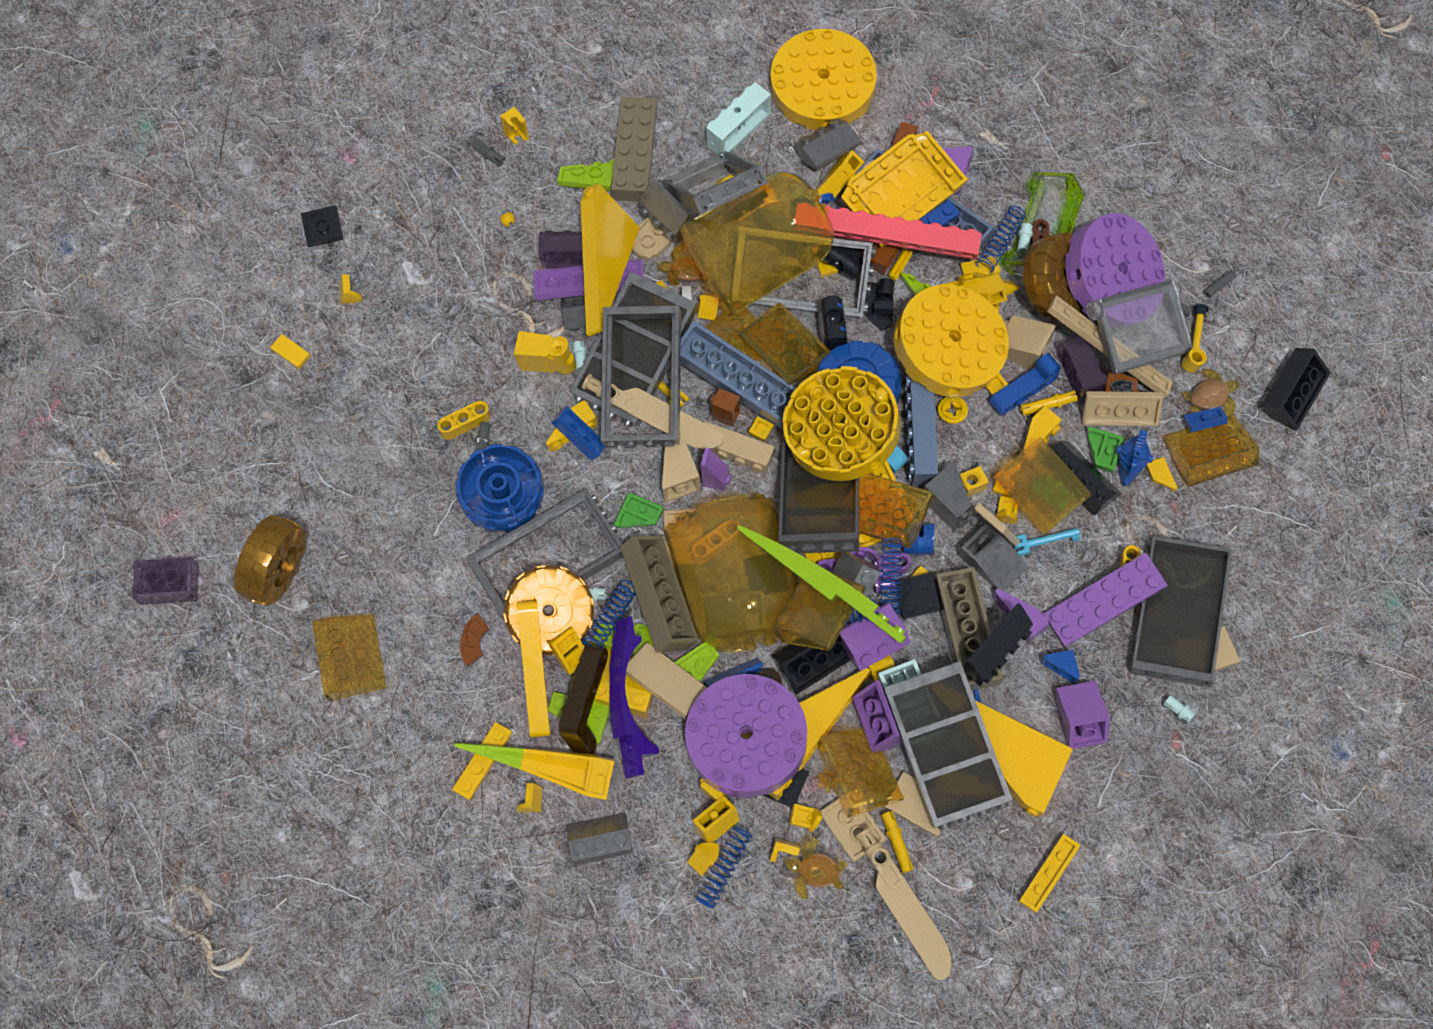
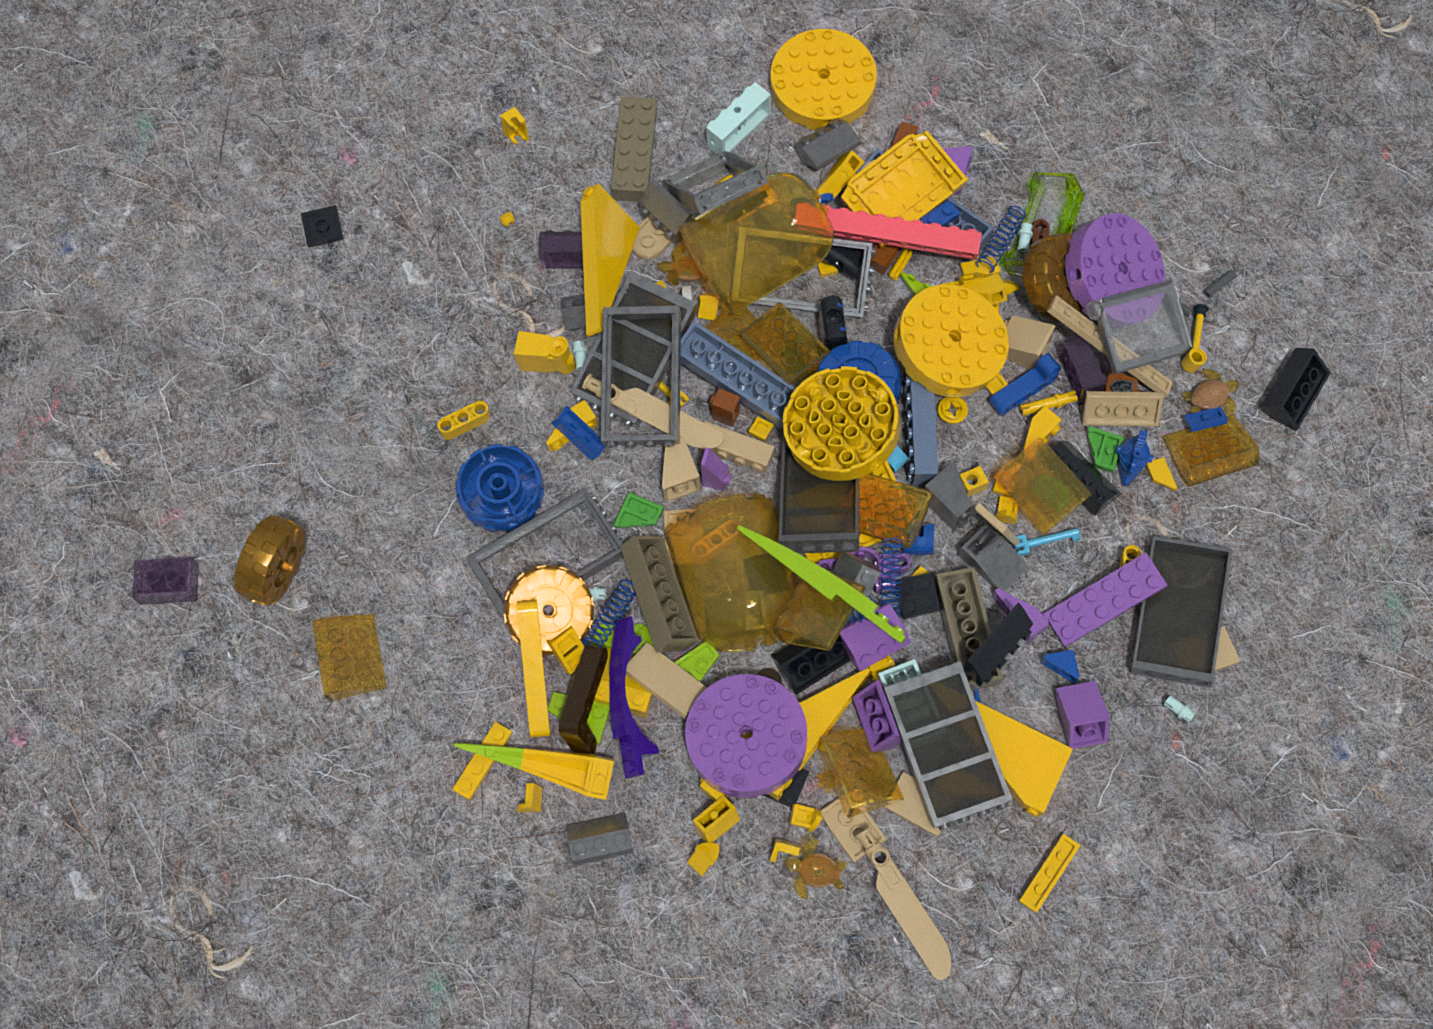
(290, 351): yellow tile -> none
(346, 295): yellow tile -> none
(471, 640): dark orange tile -> none
(483, 435): dark grey axle -> none
(488, 152): dark grey axle -> none
(570, 281): medium lavender plate -> none
(585, 176): lime wing -> none
(706, 903): blue piece -> none
(750, 667): blue slope -> none
(881, 303): black panel -> none
(897, 841): yellow pin -> none

